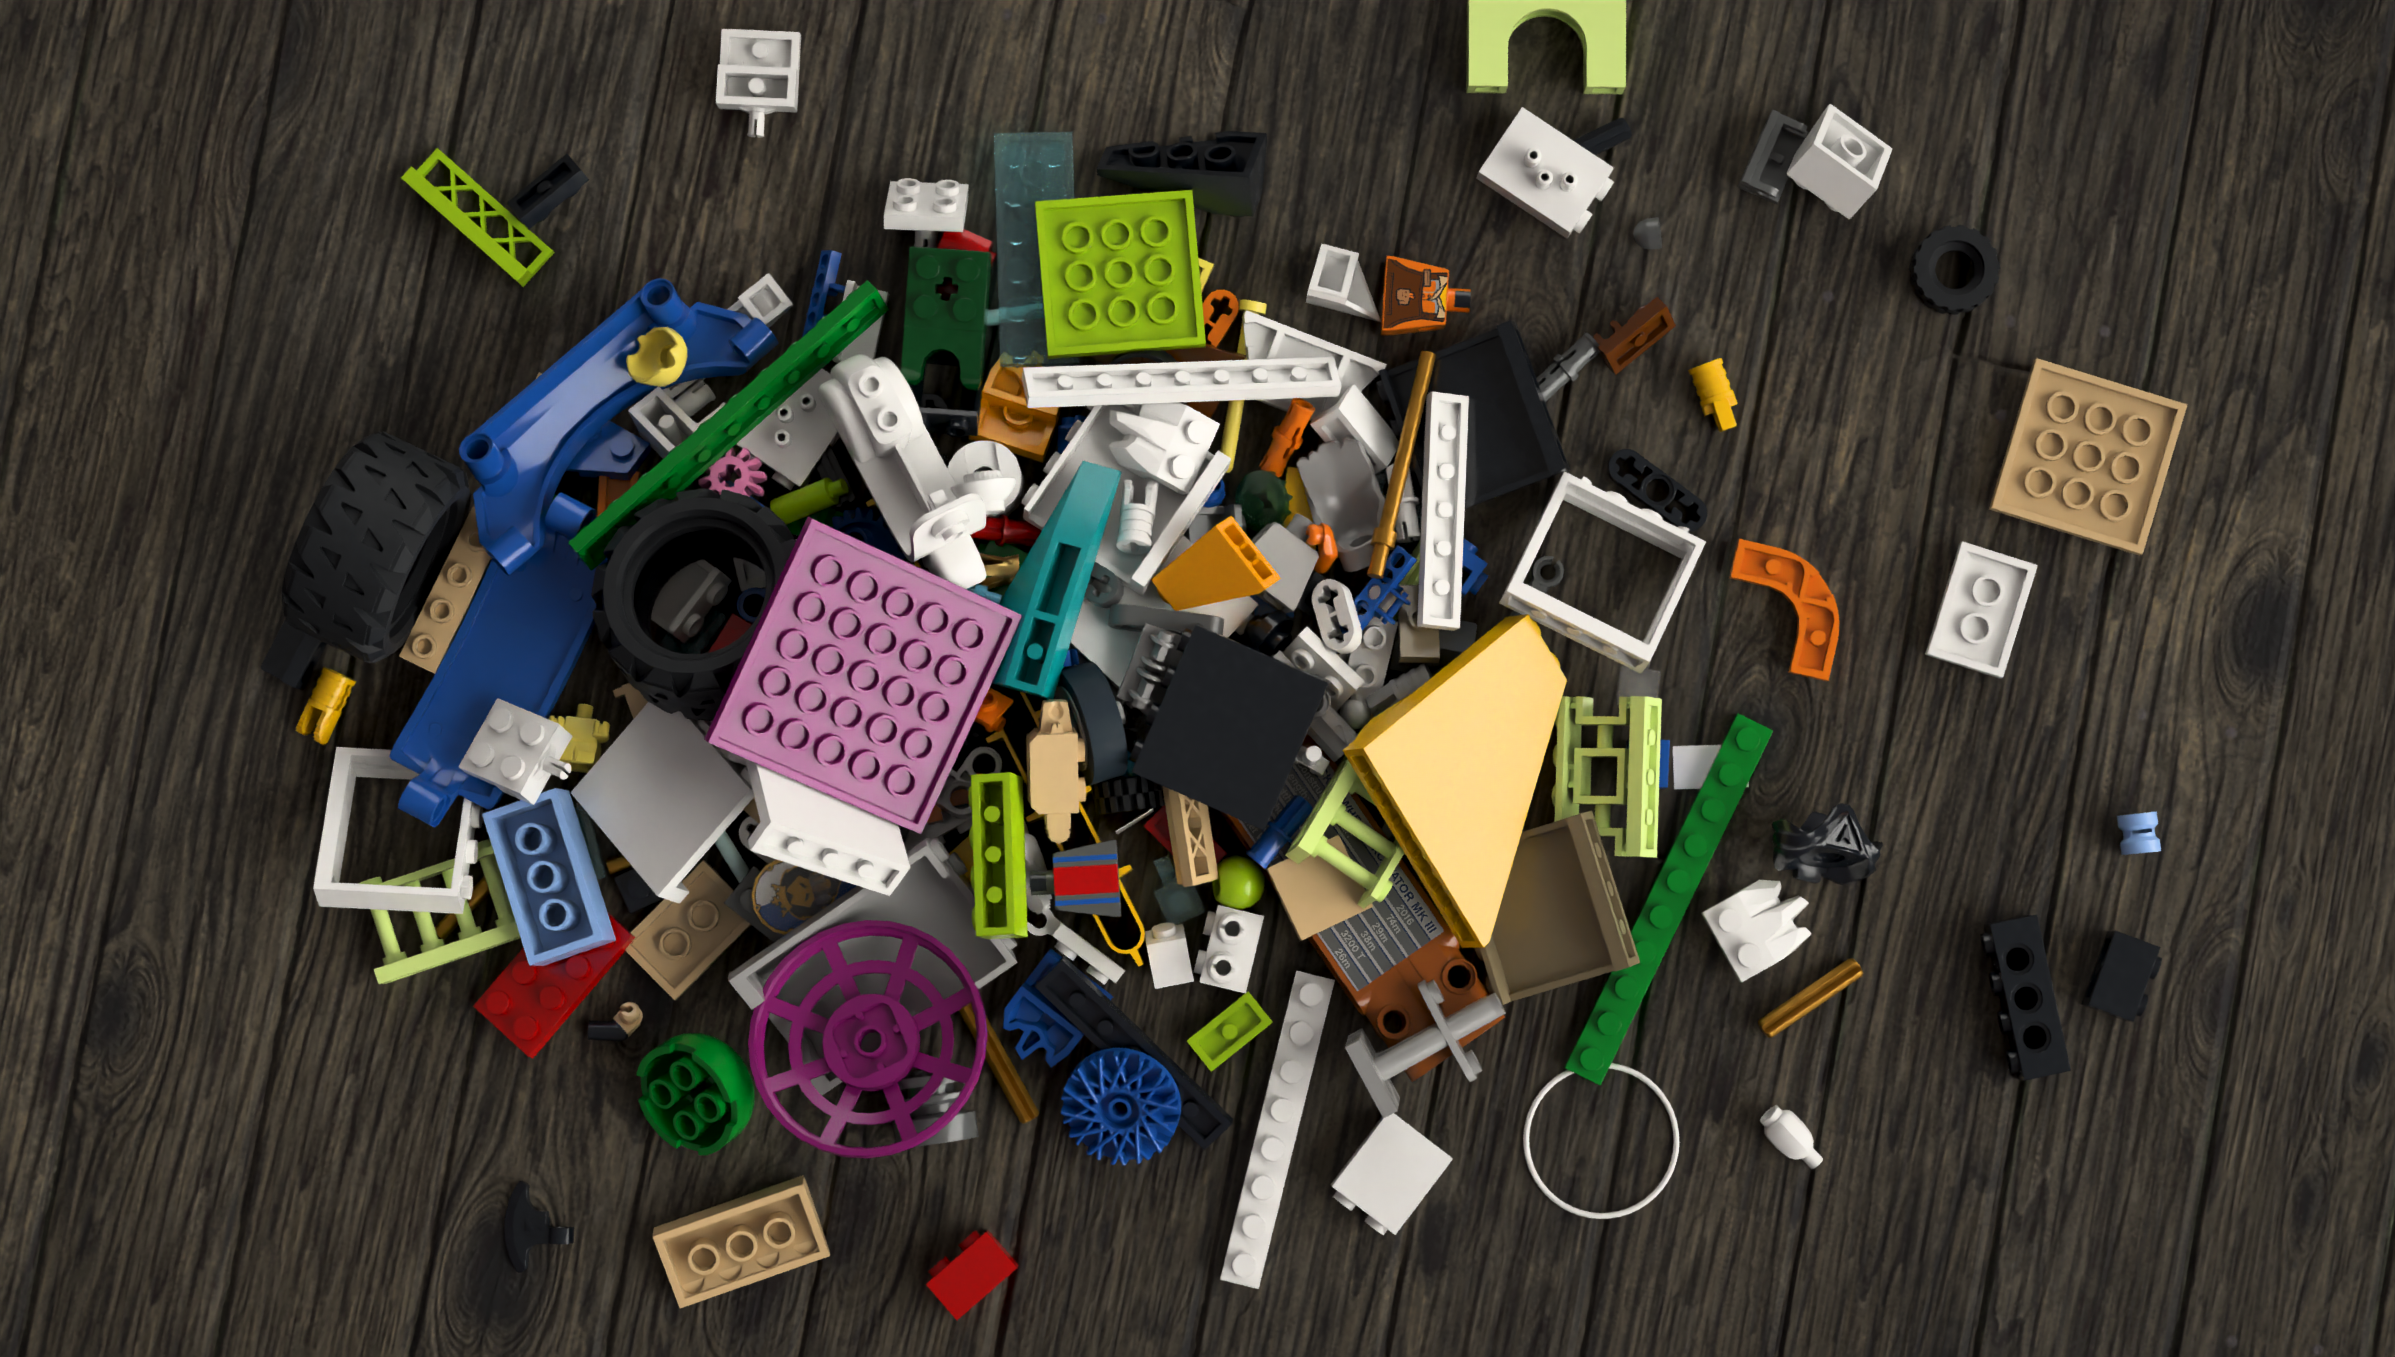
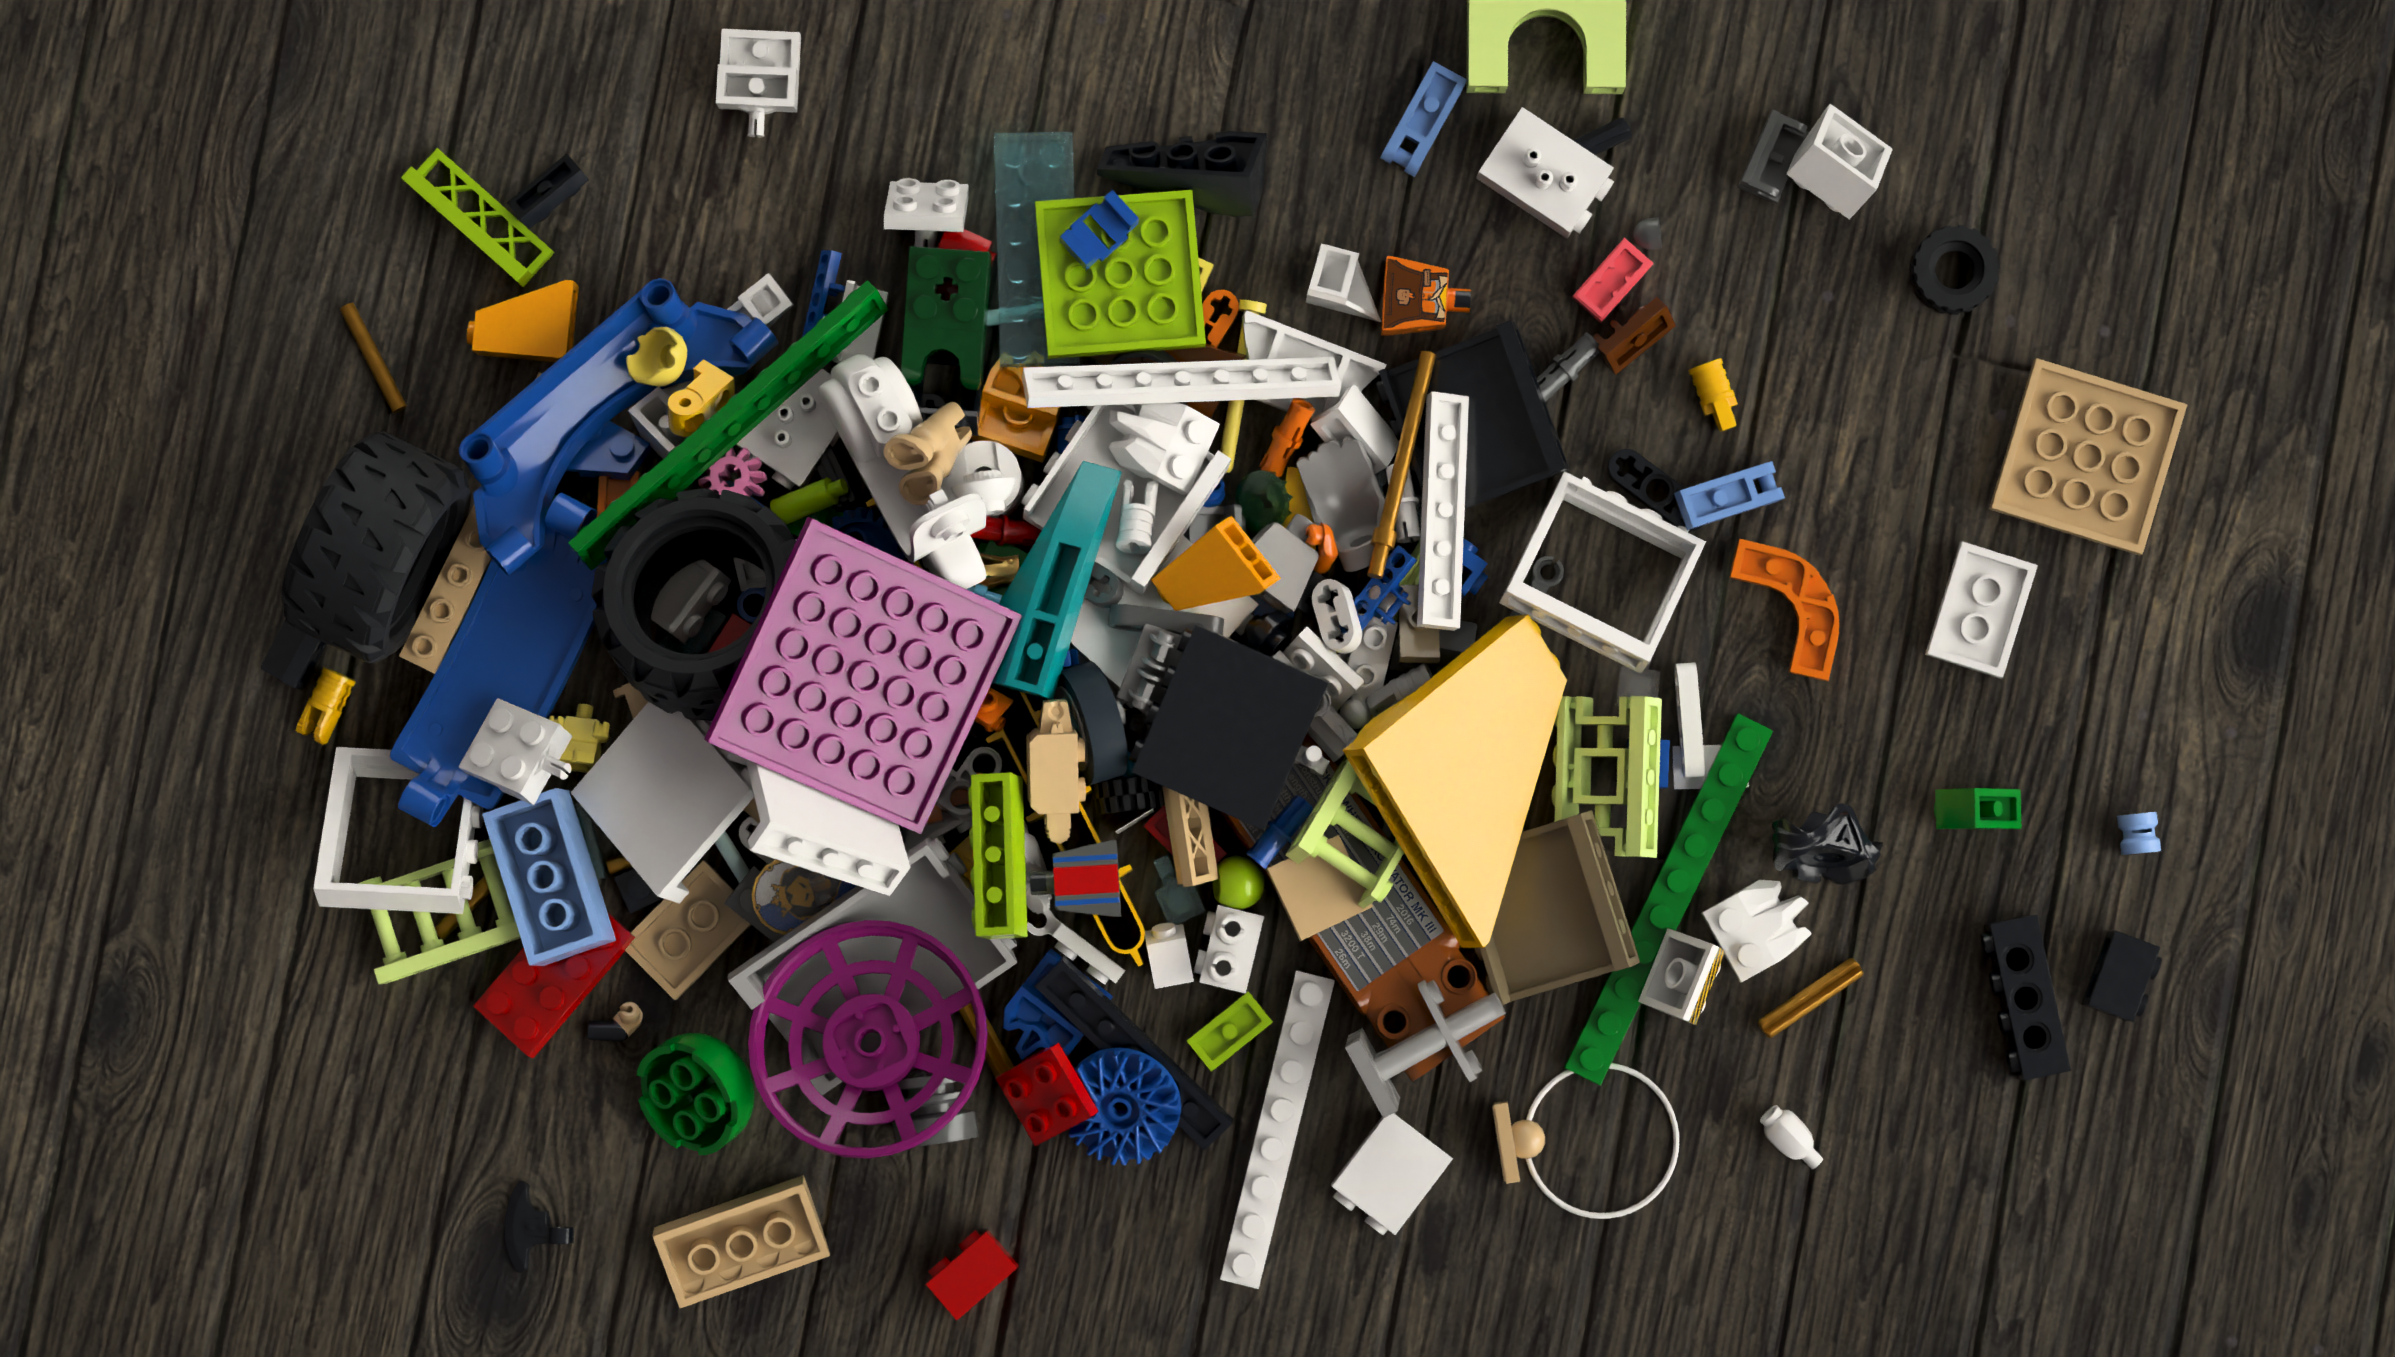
(373, 357): none -> pearl gold bar
(528, 326): none -> light orange slope
(700, 399): none -> yellow leg
(929, 452): none -> tan piece
(1046, 1094): none -> red plate
(1113, 217): none -> blue piece
(1424, 117): none -> medium blue plate
(1521, 1140): none -> tan tile
(1612, 280): none -> coral plate
(1682, 976): none -> white slope
(1689, 720): none -> white beam
(1728, 495): none -> medium blue plate
(1978, 808): none -> green slope

